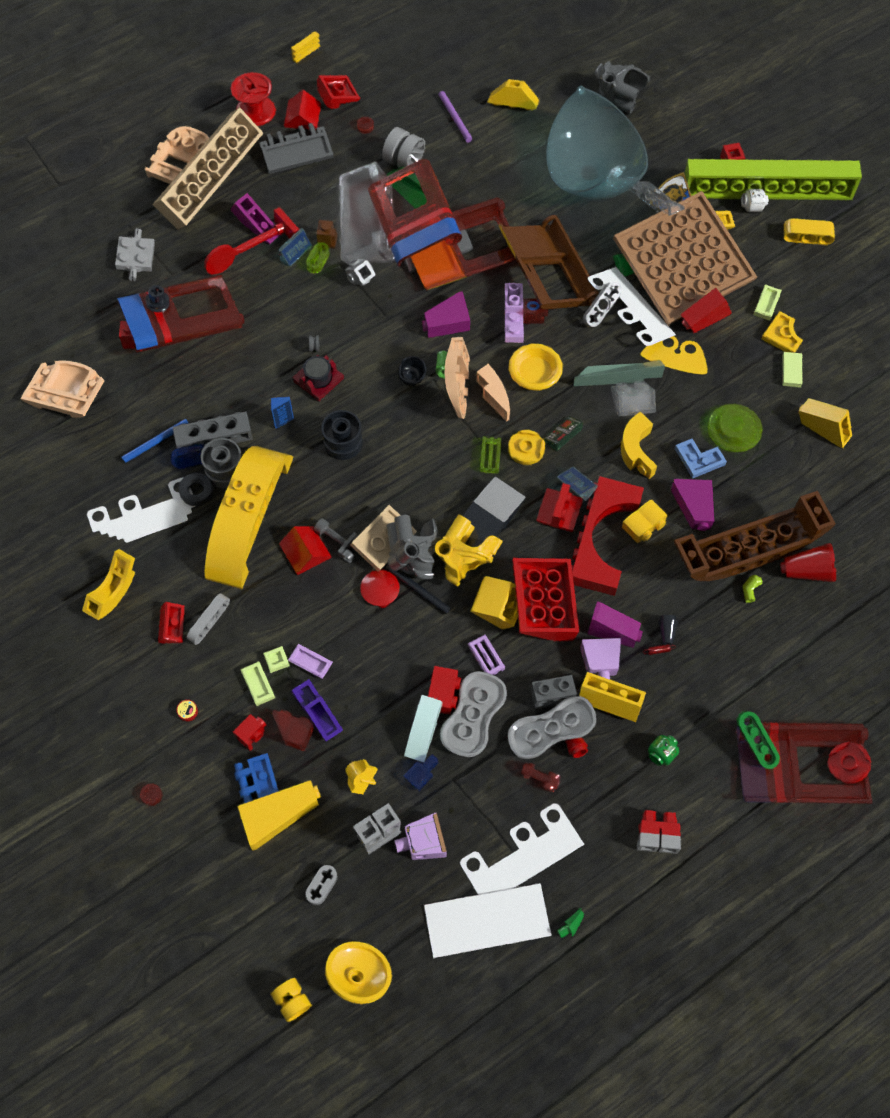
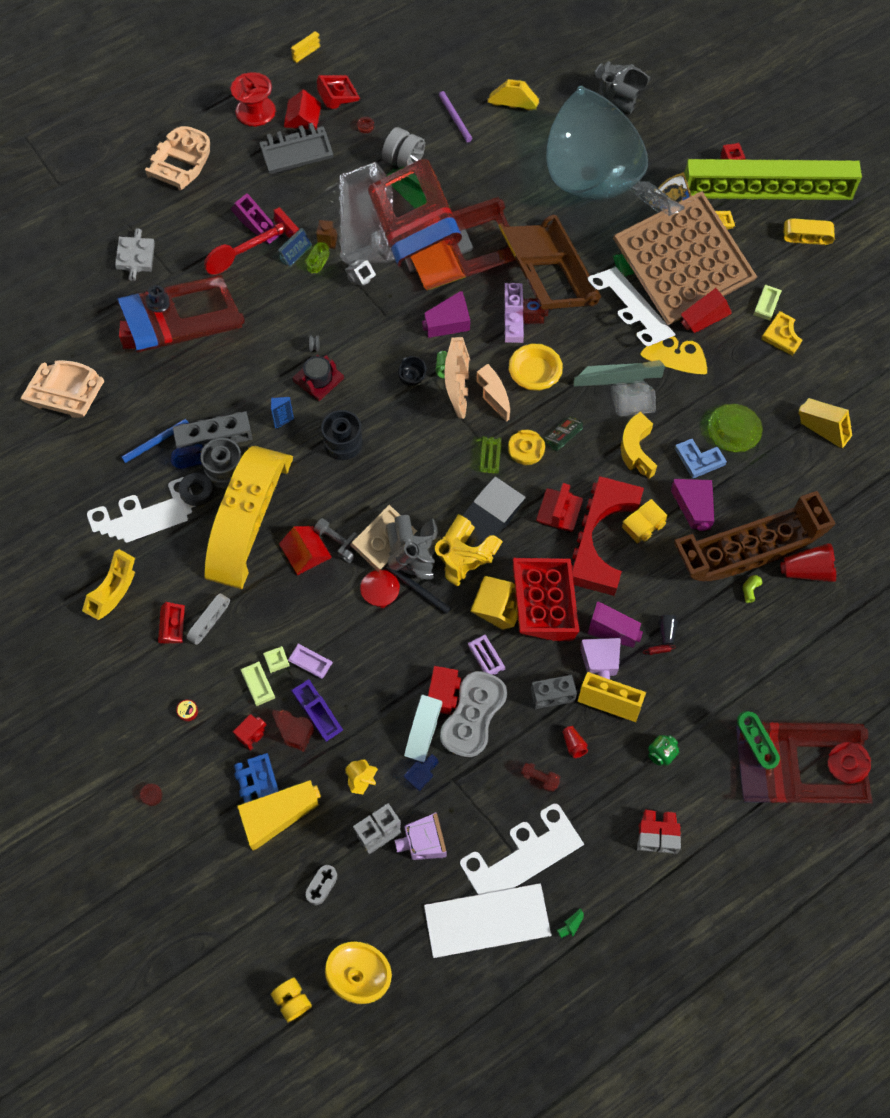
(208, 169): tan brick -> none
(567, 720): light grey plate -> none
(578, 482): slope -> none
(609, 303): light grey beam -> none
(754, 200): white head -> none
(792, 369): yellowish green tile -> none

